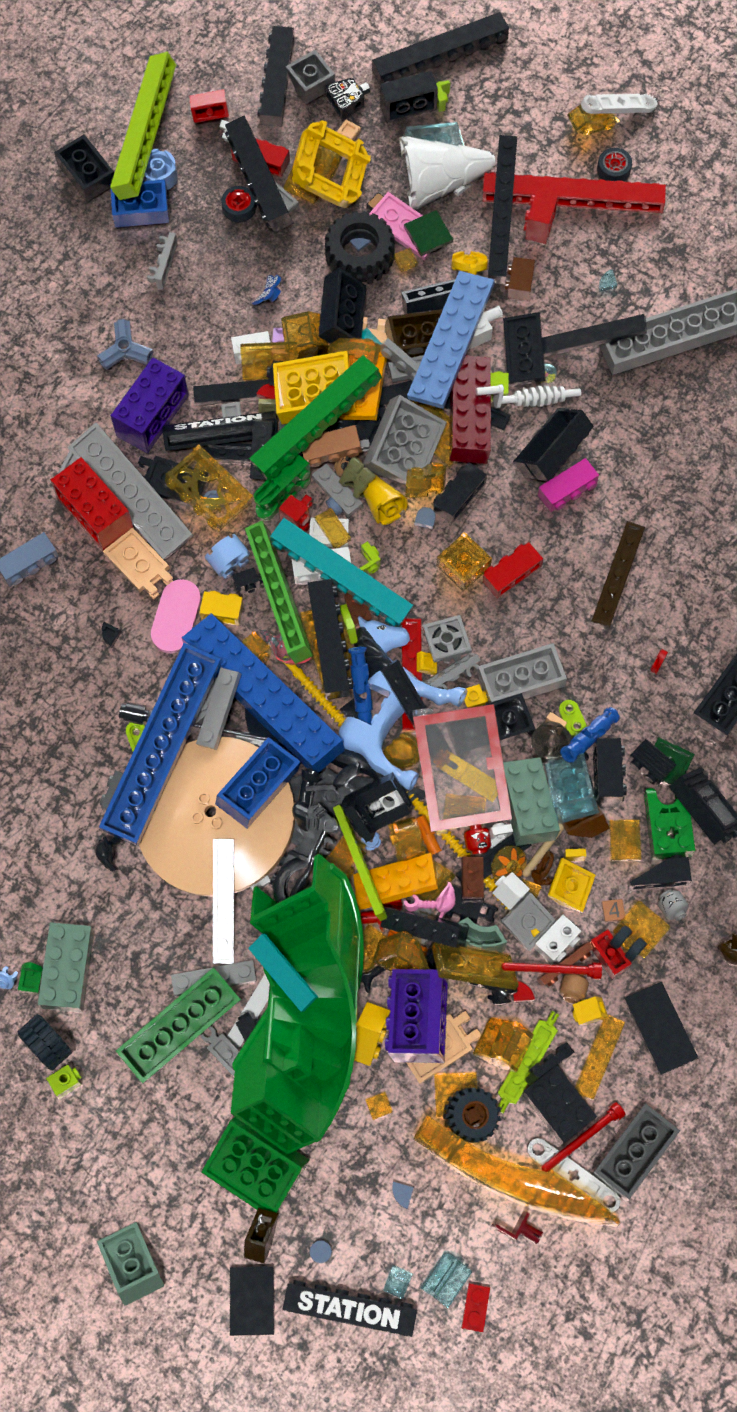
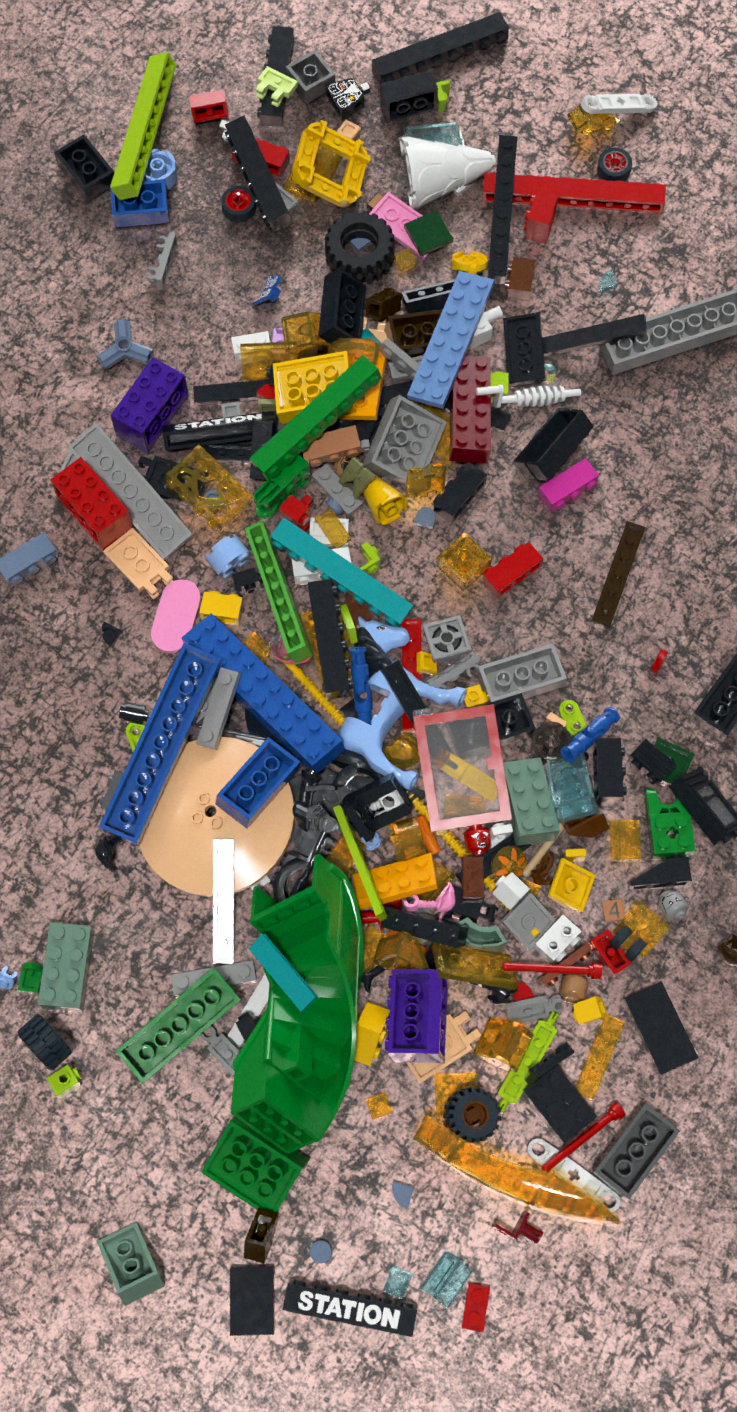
(277, 82): none -> yellowish green plate
(383, 304): none -> dark brown brick
(533, 1008): none -> light grey plate

